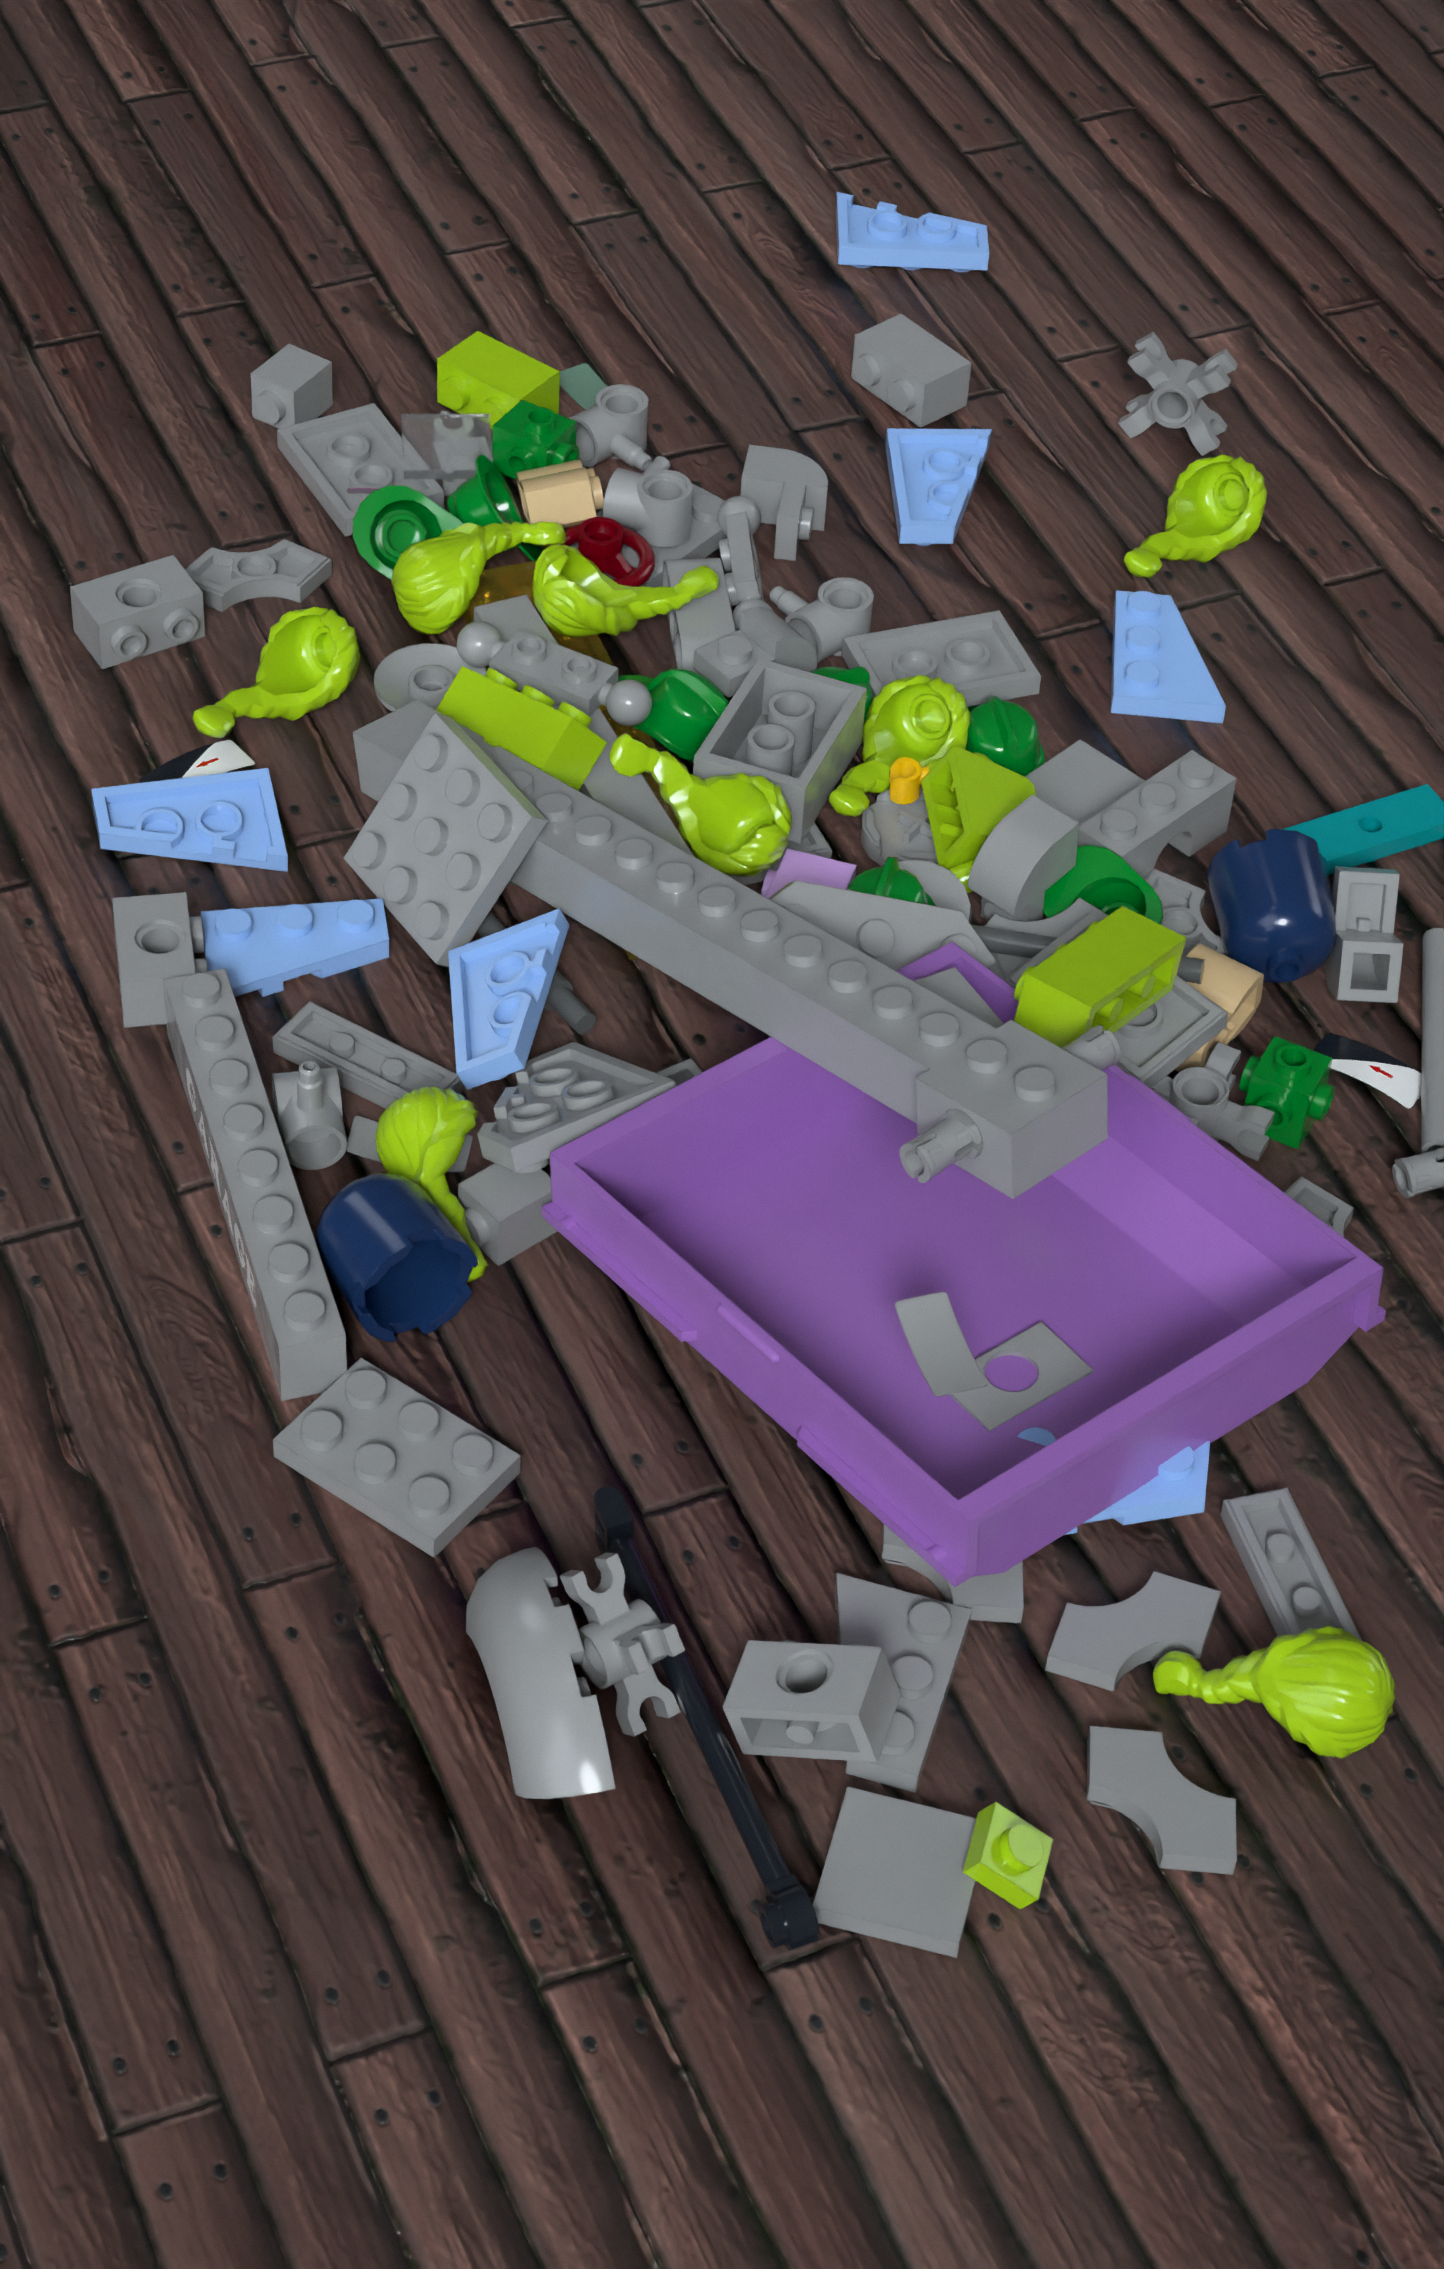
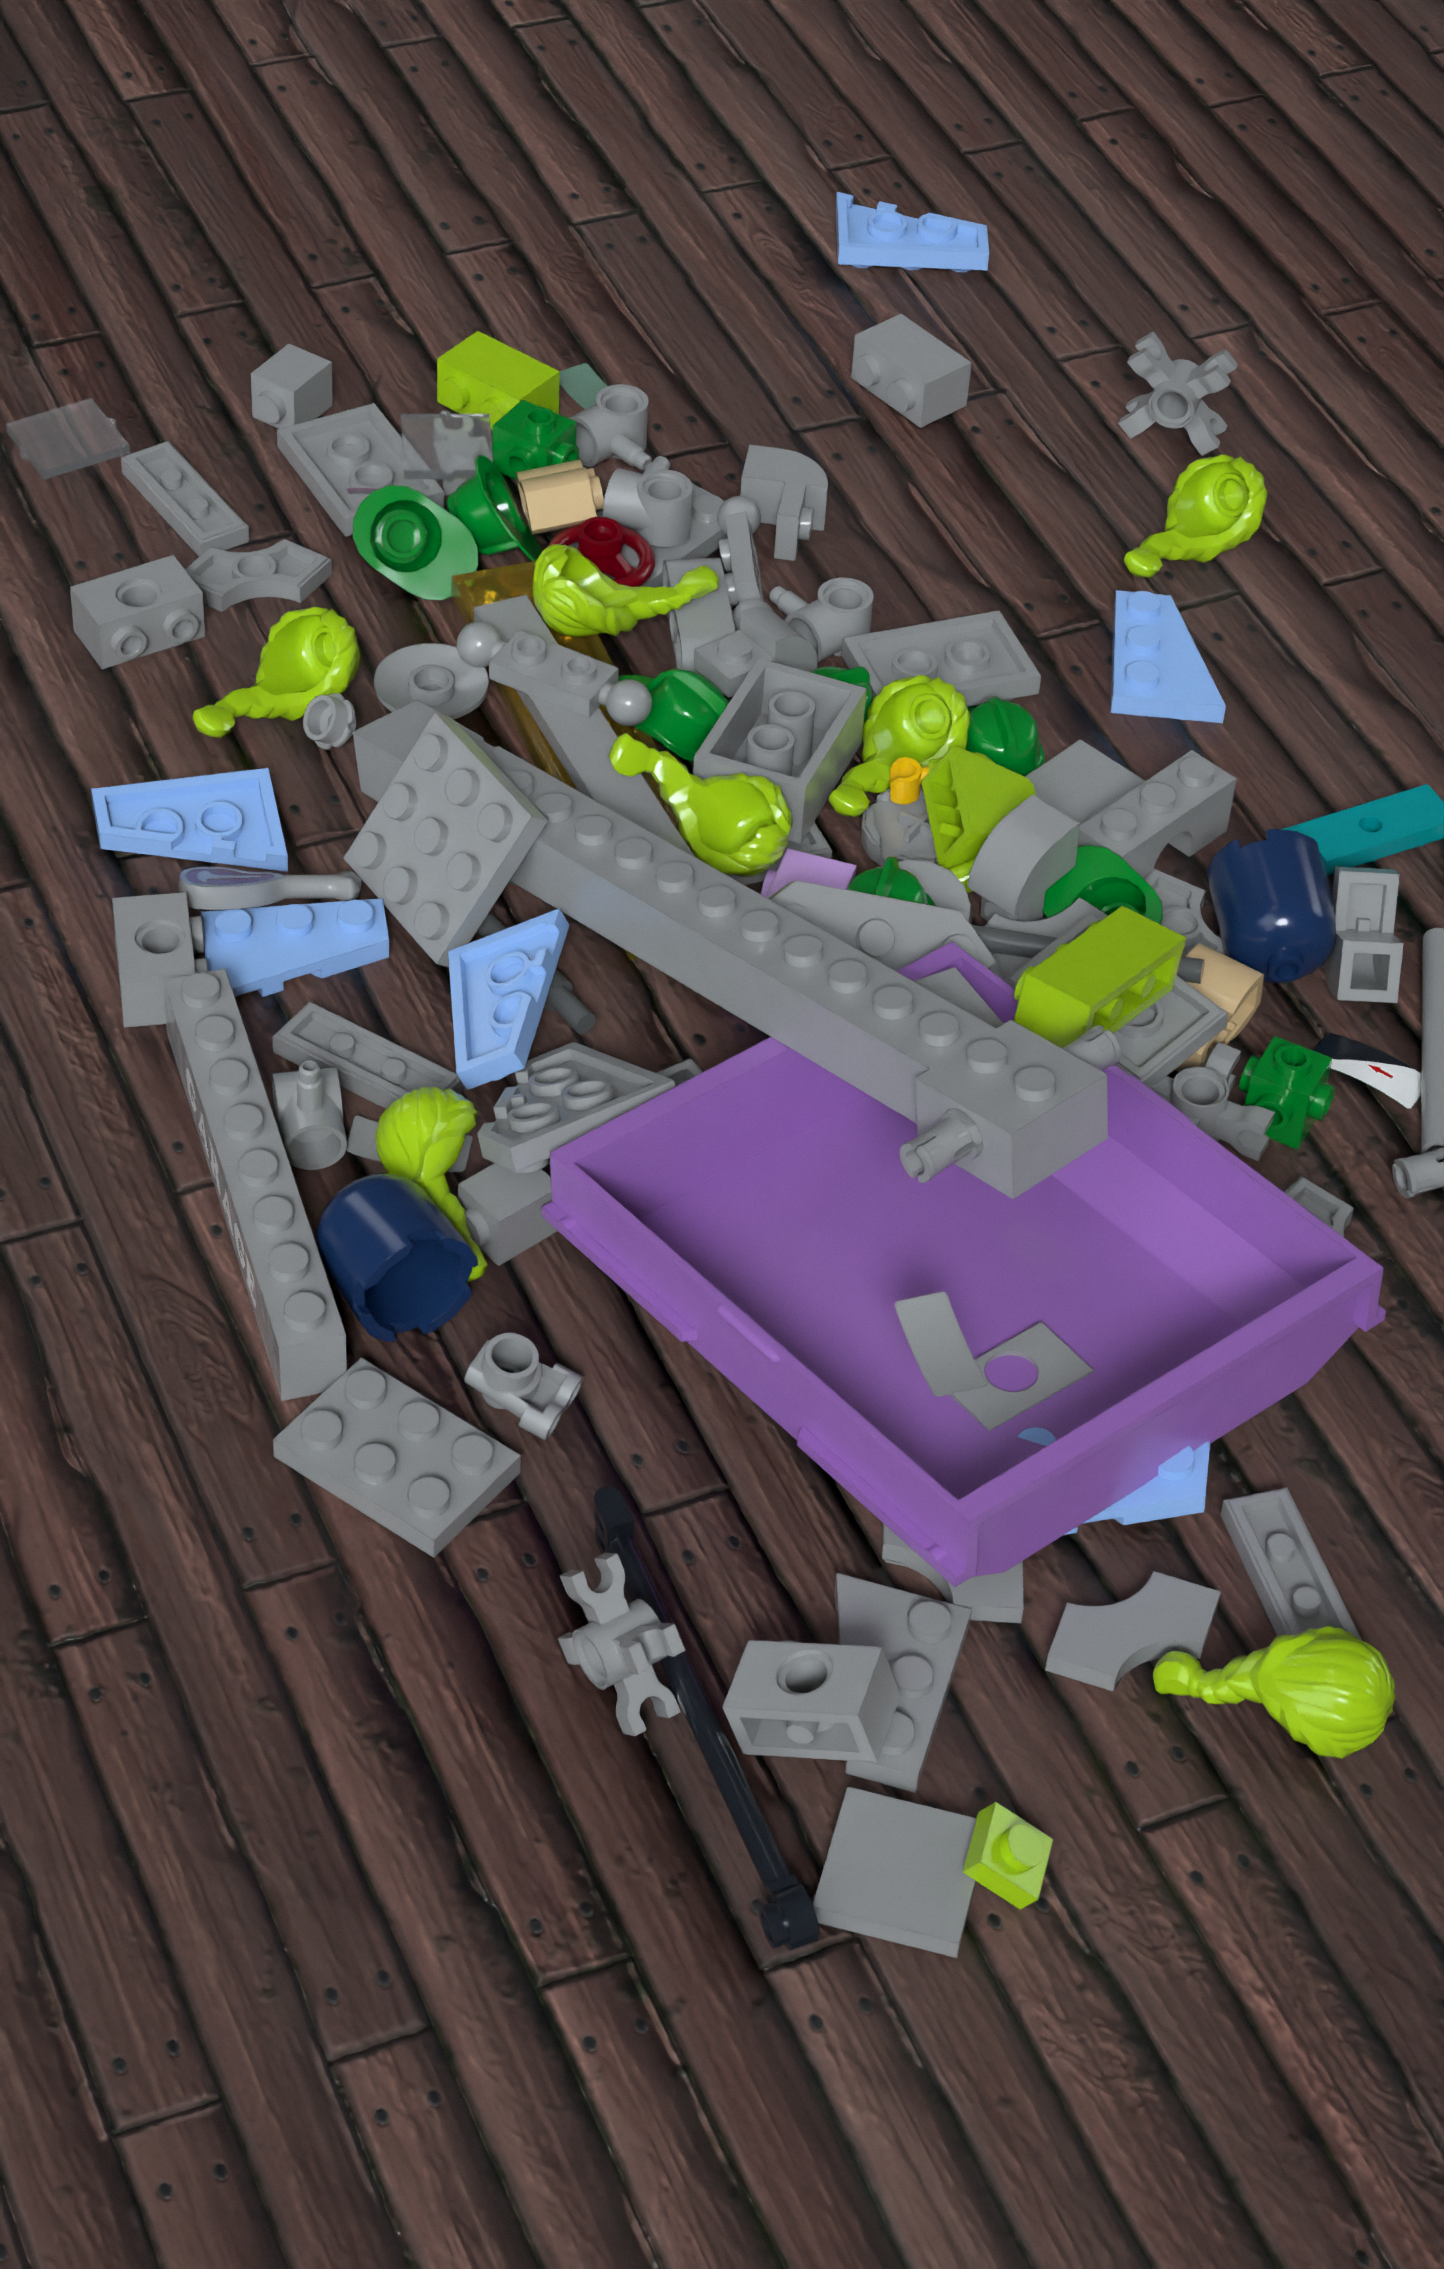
(67, 438): none -> clear piece
(184, 499): none -> light grey tile
(206, 760): sticker -> none
(237, 889): none -> light grey piece
(329, 720): none -> light grey plate
(442, 573): lime hair -> none
(515, 1380): none -> light grey plate
(524, 724): lime brick -> none
(529, 1656): light grey brick -> none
(933, 480): light blue wing -> none
(1184, 1822): light grey tile -> none

